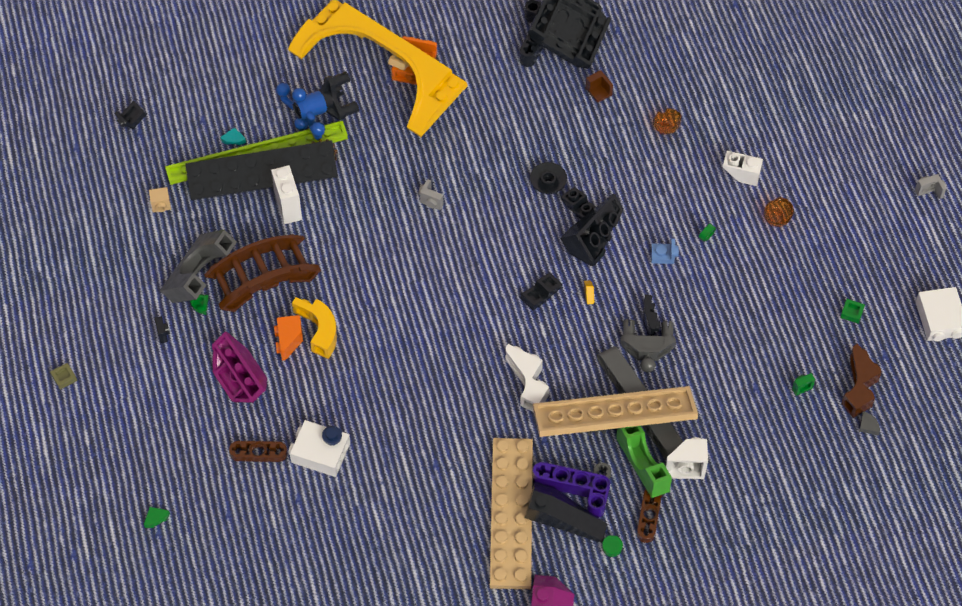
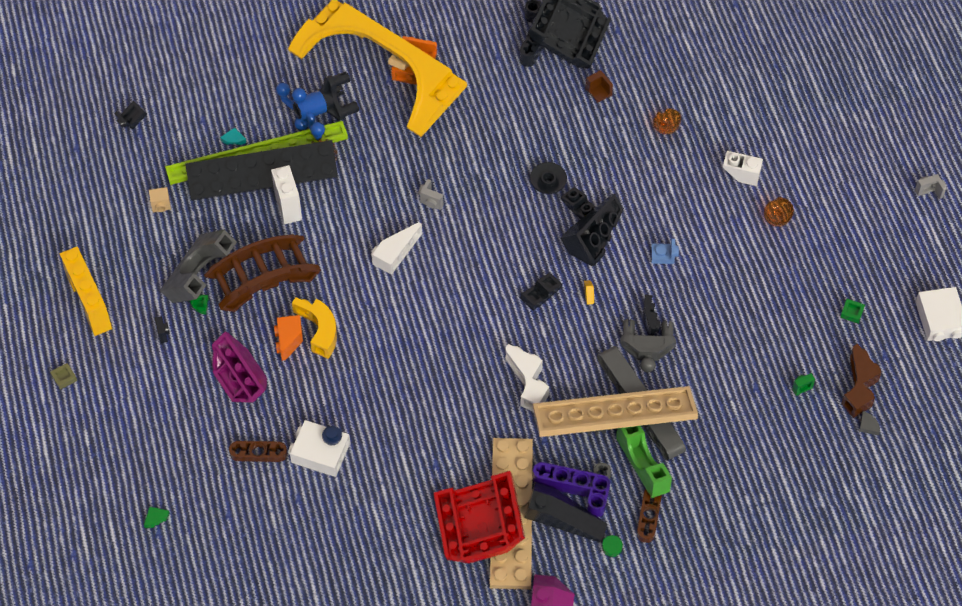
(89, 295): none -> yellow arch
(395, 248): none -> white slope
(479, 519): none -> red wedge
(689, 460): white slope -> none
(707, 232): green tile -> none

